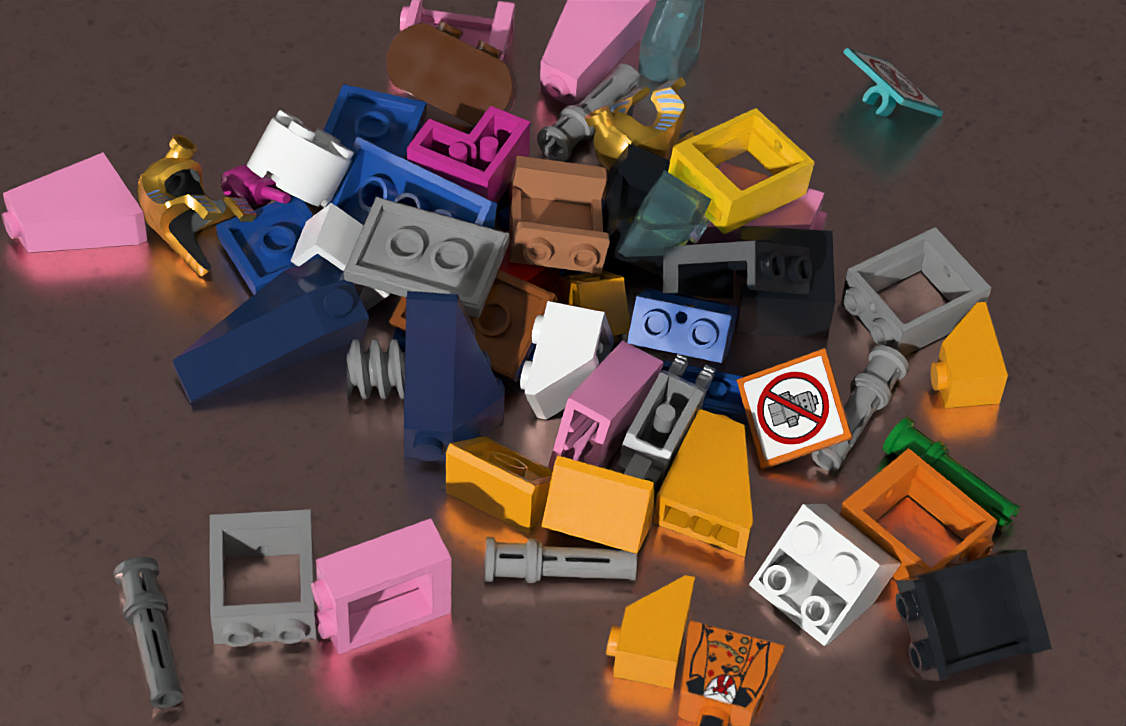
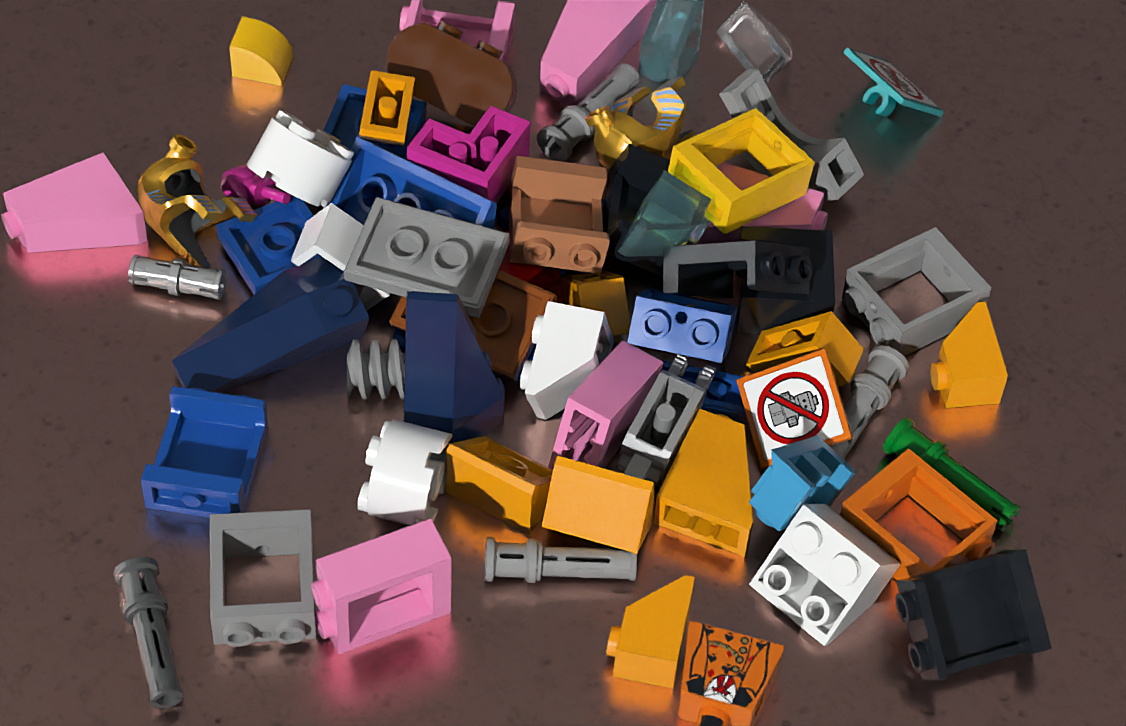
(177, 276): none -> light grey pin
(206, 453): none -> blue panel
(260, 52): none -> yellow brick
(387, 108): none -> light orange slope
(405, 473): none -> white brick
(756, 42): none -> clear slope
(798, 476): none -> dark azure window
(805, 337): none -> light orange slope
(834, 164): none -> light grey arch

